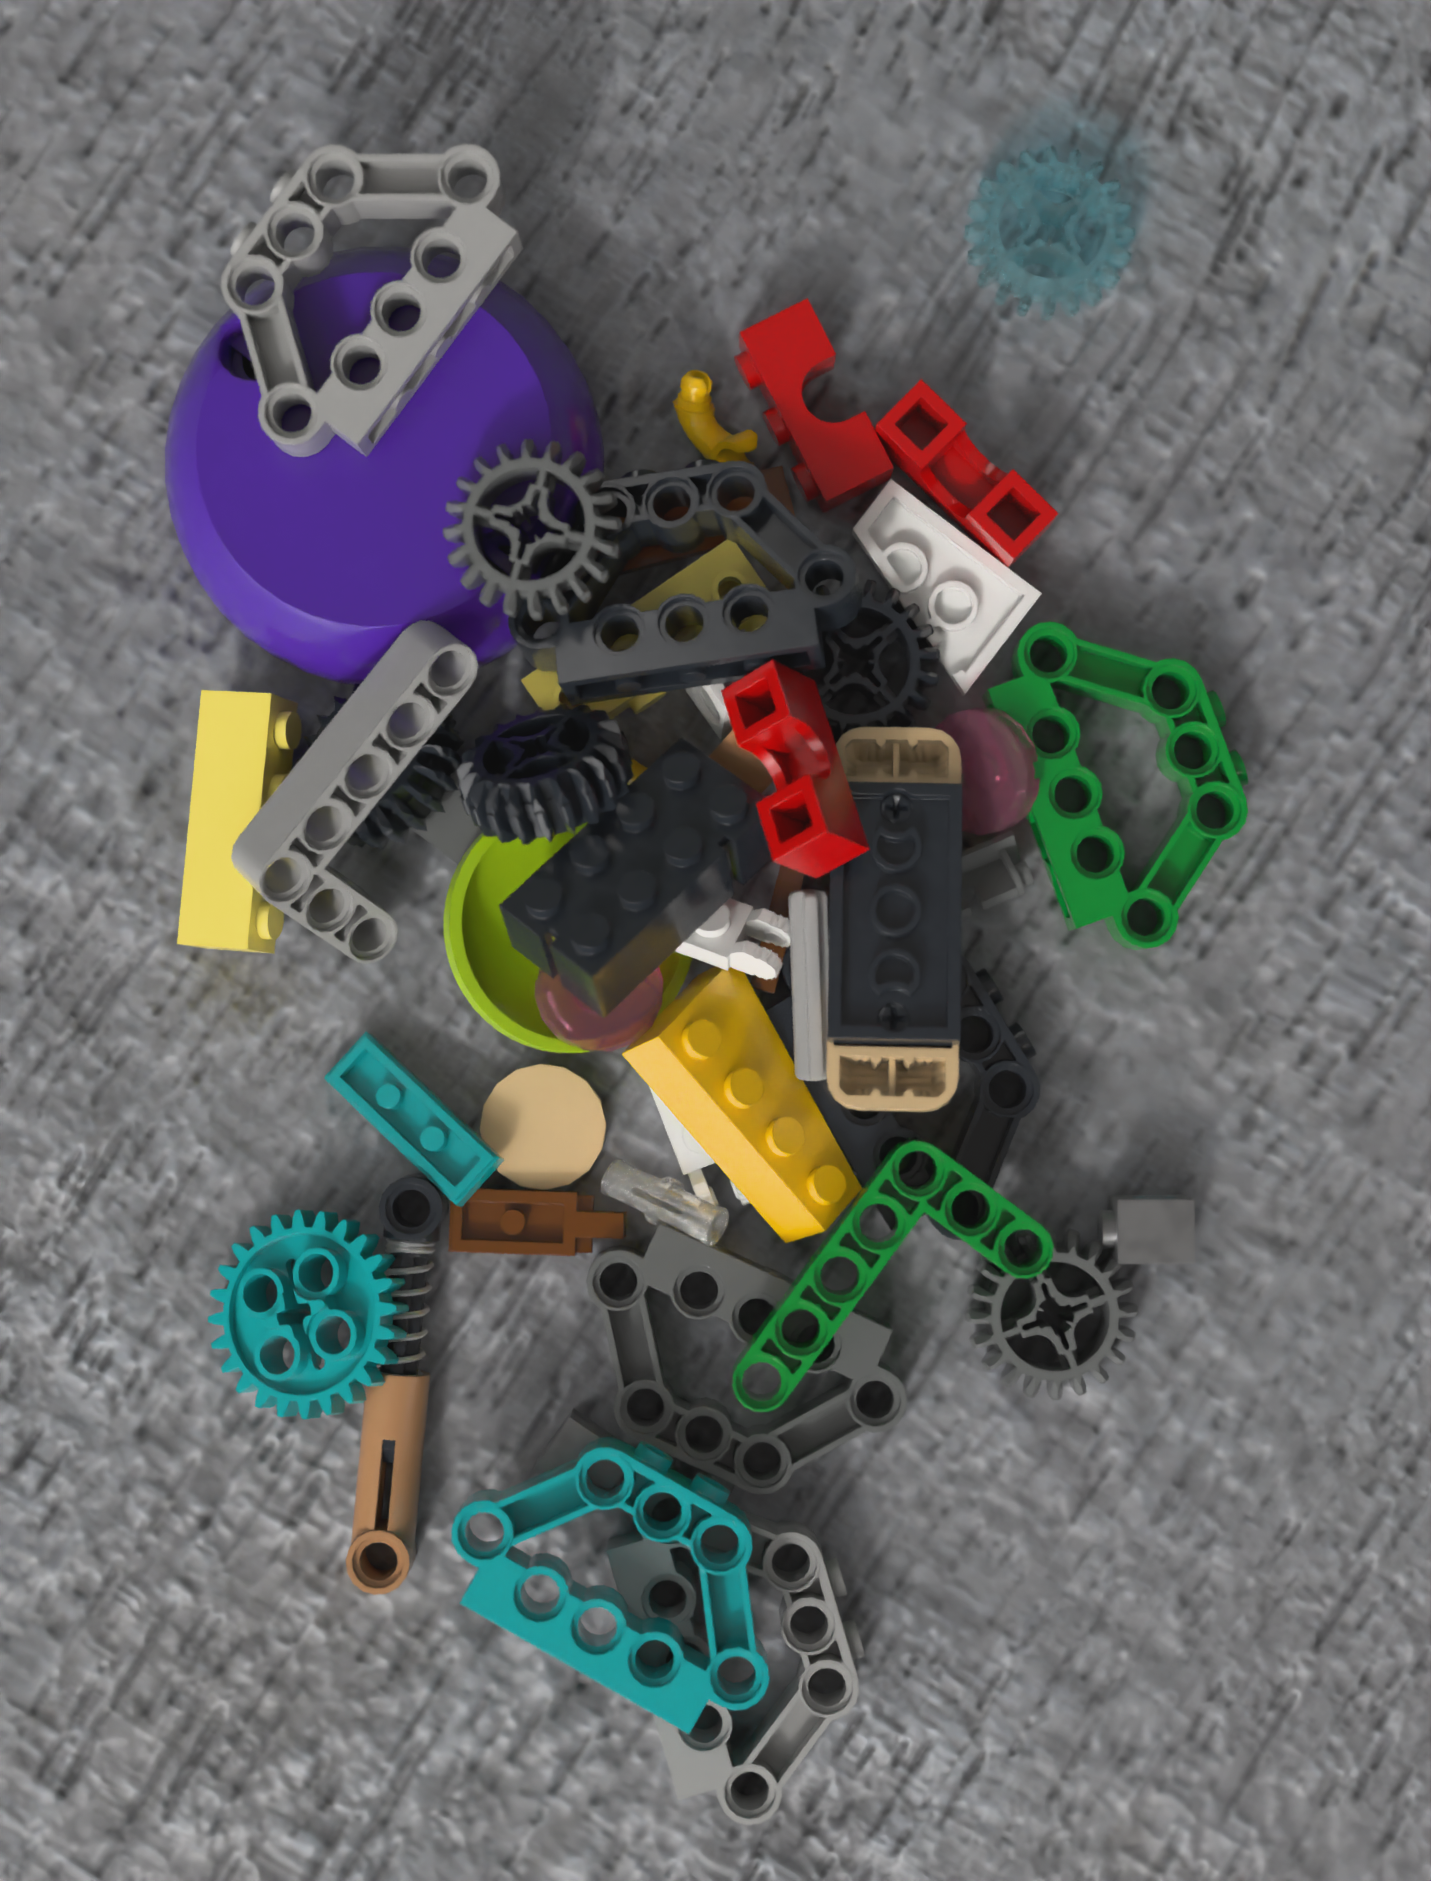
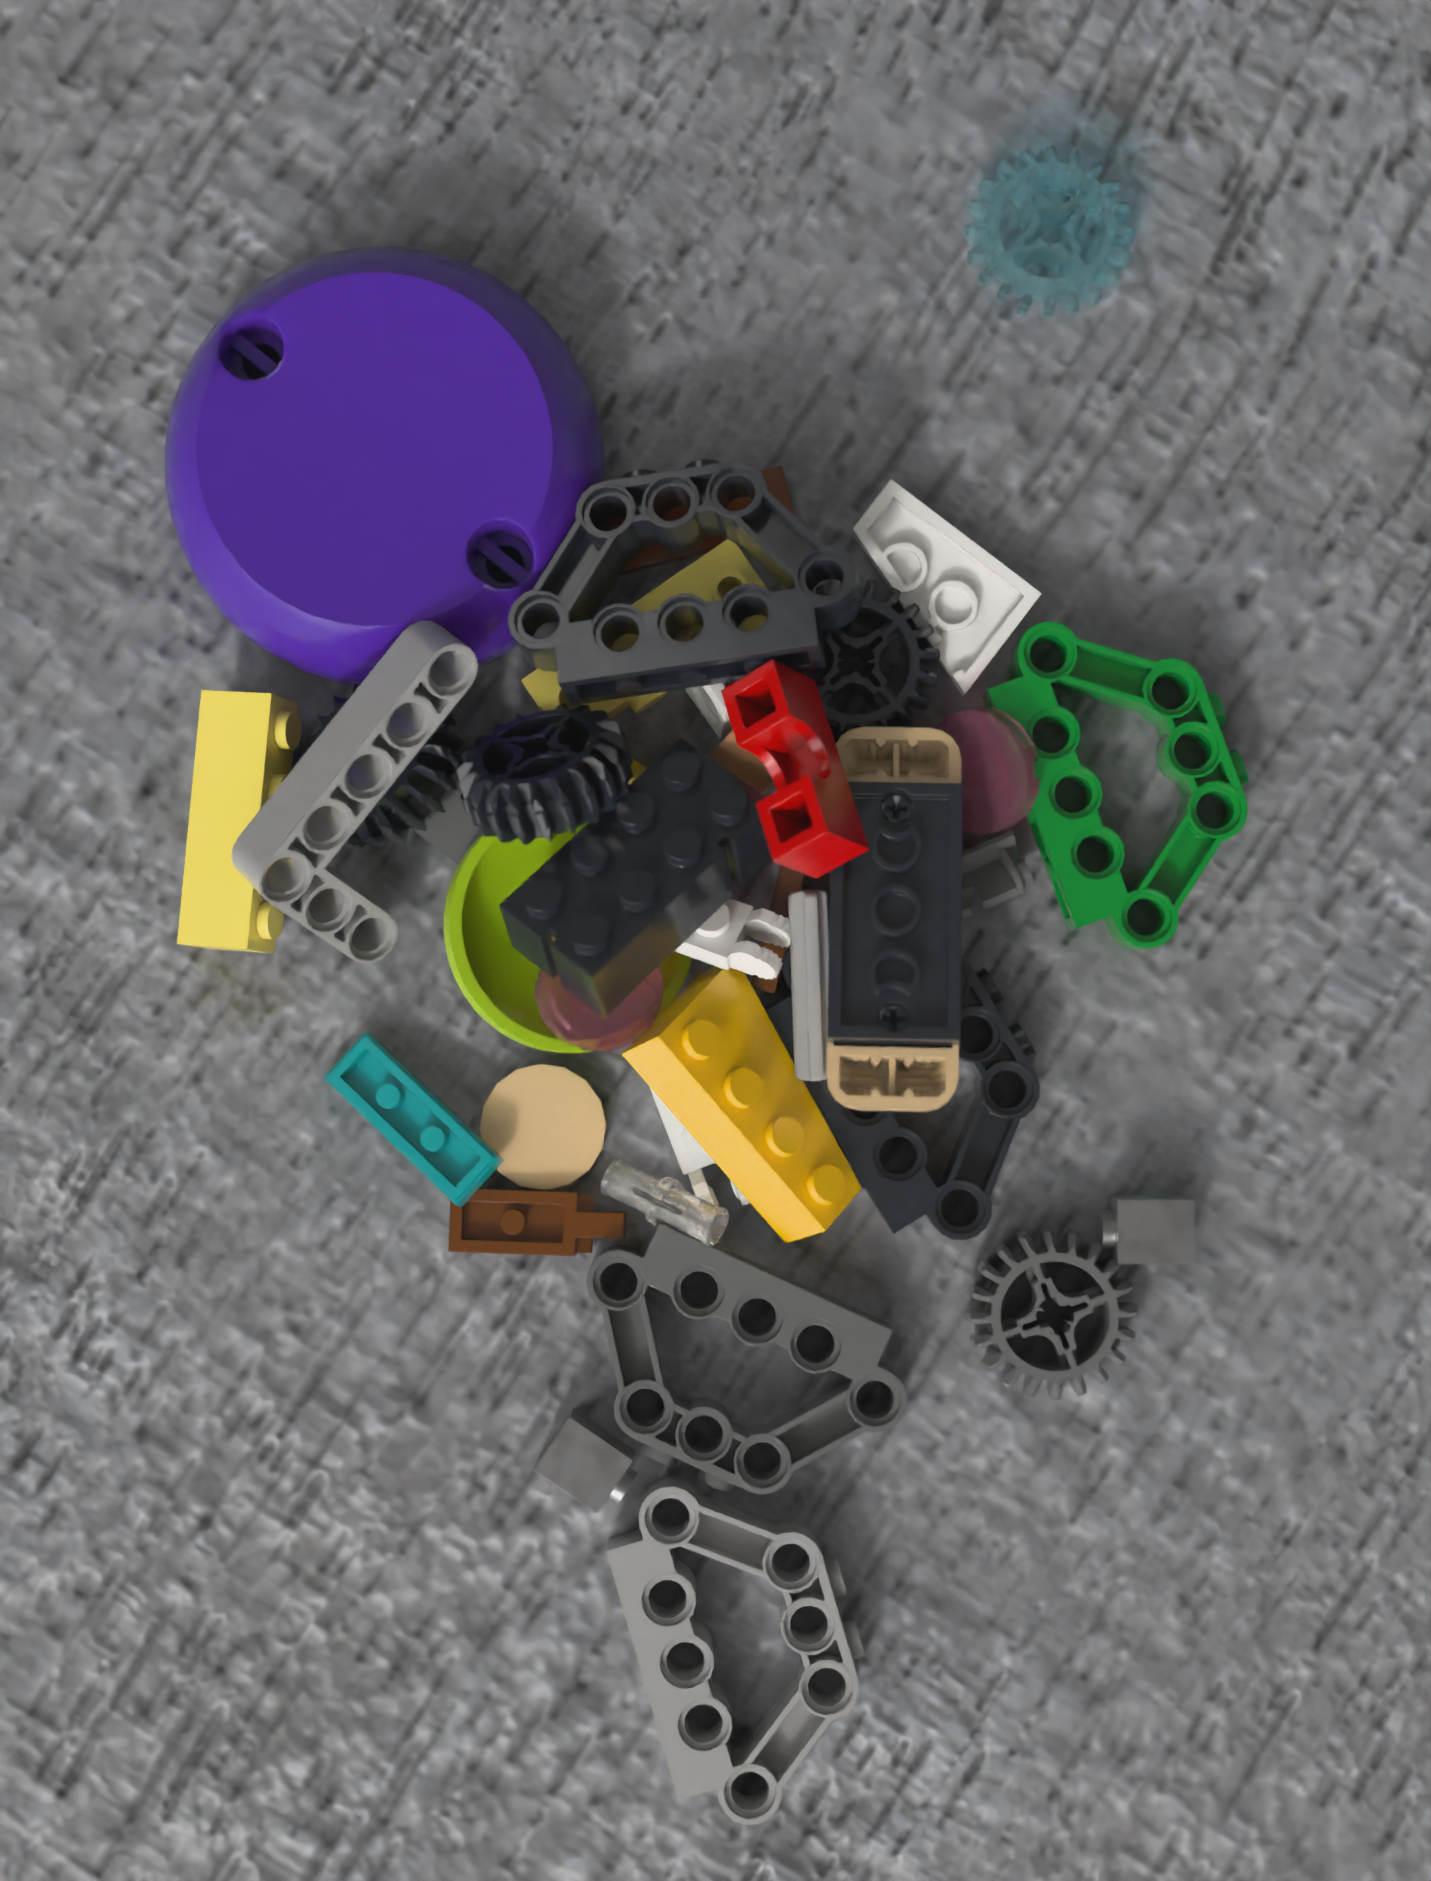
(356, 1294): teal gear -> none
(382, 189): light grey brick -> none
(398, 1409): medium nougat piece -> none
(537, 502): dark grey gear -> none
(690, 1679): teal brick -> none
(700, 425): yellow piece -> none
(832, 458): red arch -> none
(872, 1254): green beam -> none
(984, 501): red arch -> none

